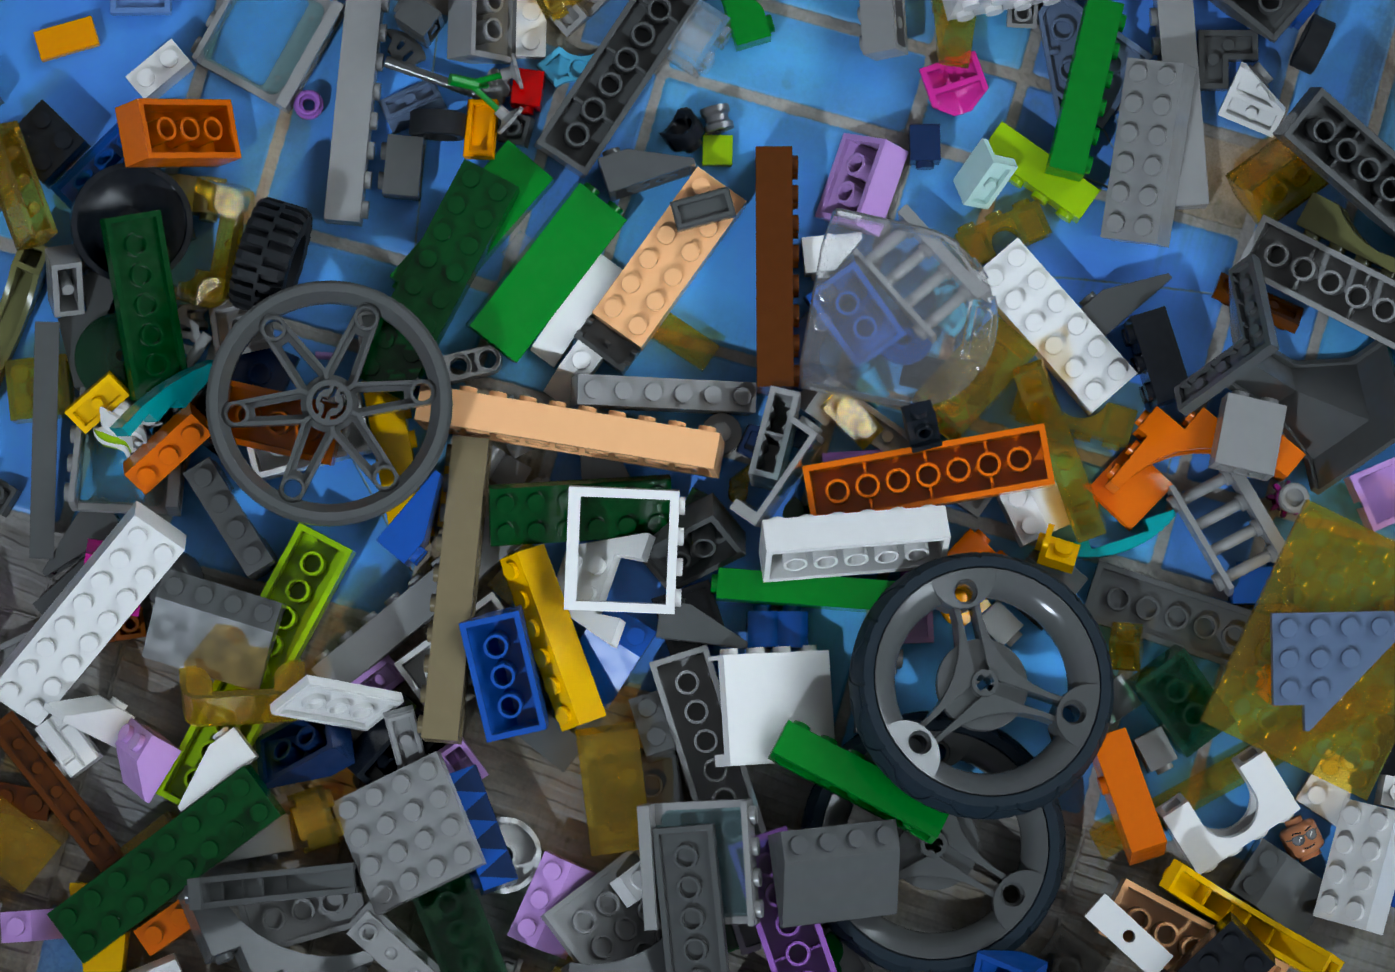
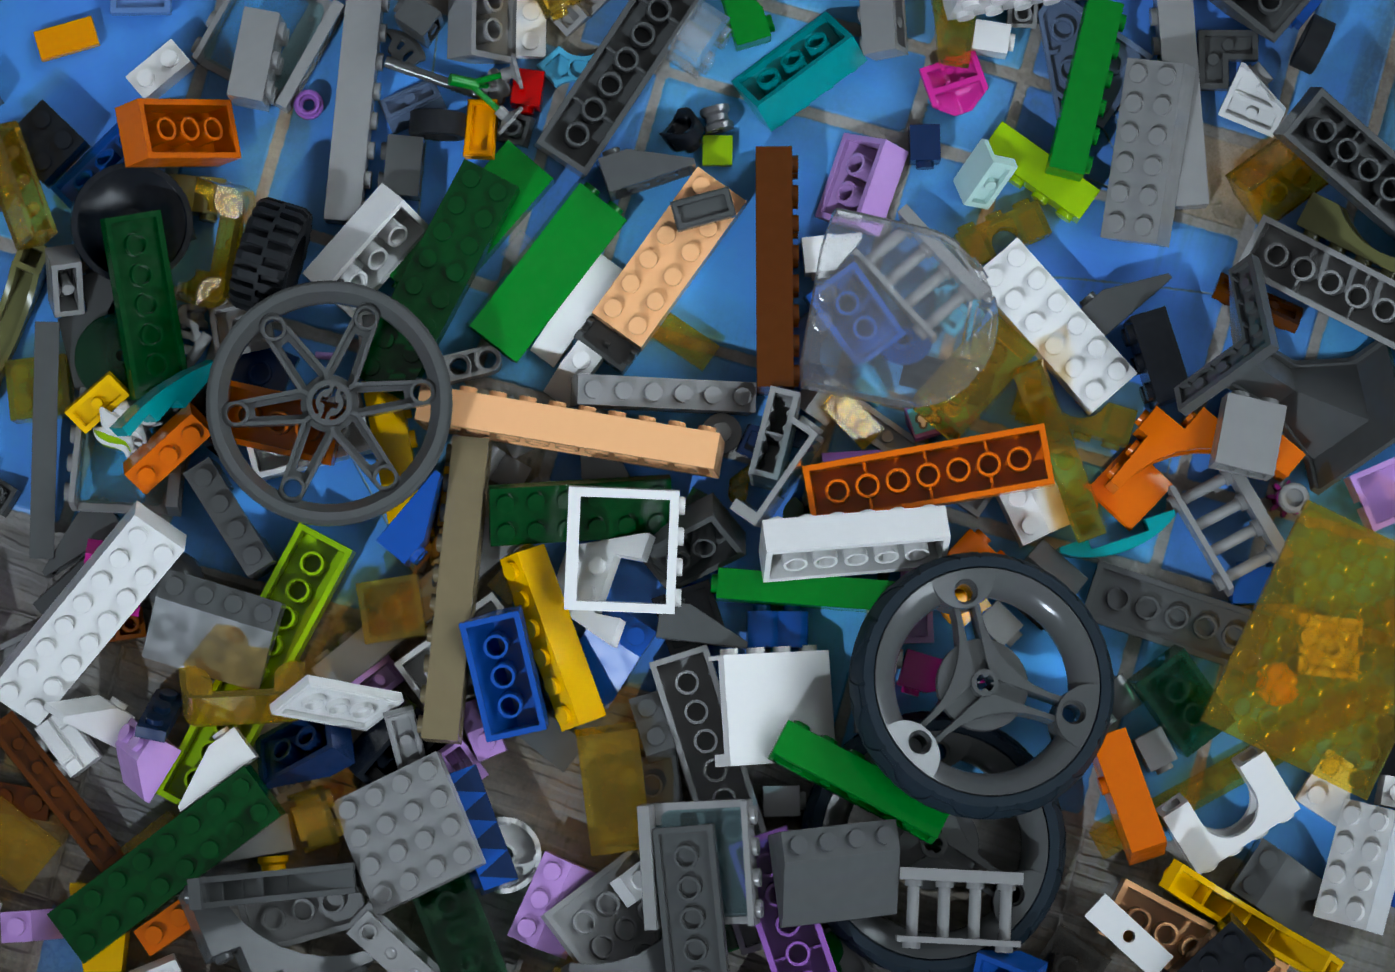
(159, 715): none -> dark blue plate
(257, 59): none -> light grey brick
(273, 862): none -> yellow wheel
(370, 243): none -> white brick
(391, 609): none -> clear yellow brick
(476, 735): none -> lavender slope
(783, 801): none -> light grey brick
(799, 70): none -> teal slope
(918, 673): none -> dark pink slope
(921, 426): black brick -> none
(975, 882): none -> light grey fence
(992, 39): none -> white brick
(1056, 552): yellow bracket -> none
(1126, 646): clear yellow brick -> none
(1301, 838): nougat head -> none
(1323, 656): sand blue wing -> none

